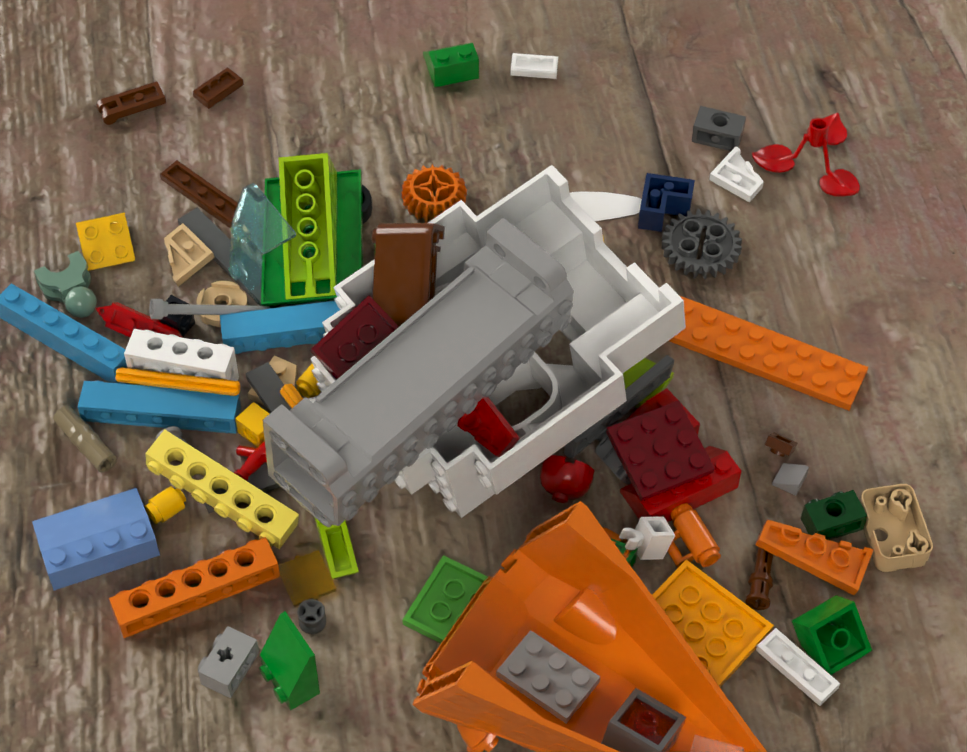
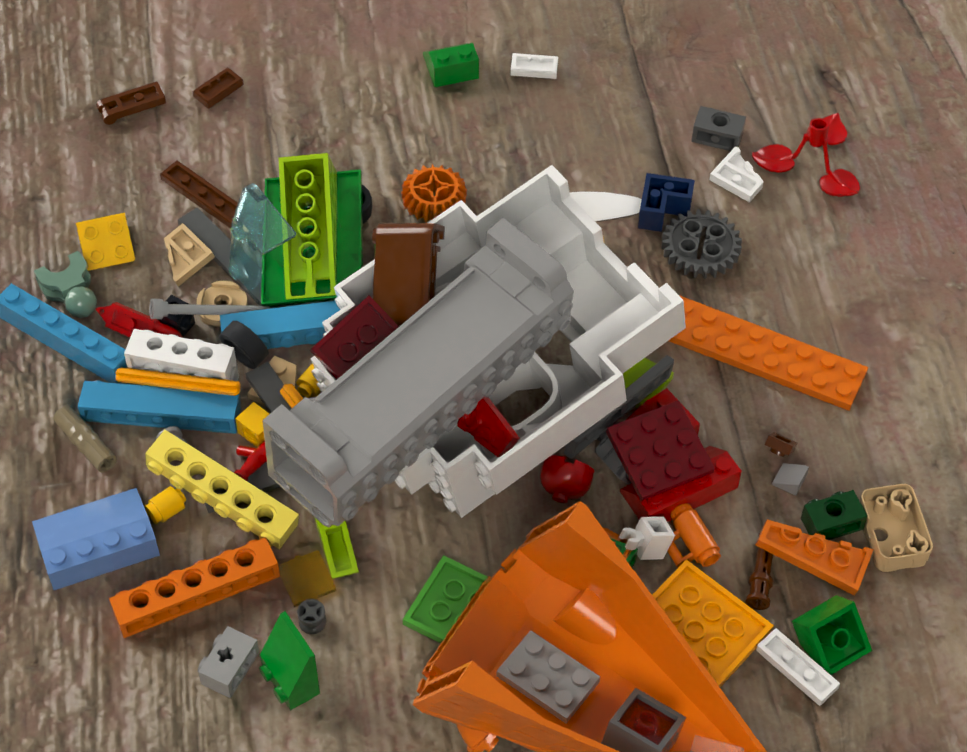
(247, 345): none -> black tyre

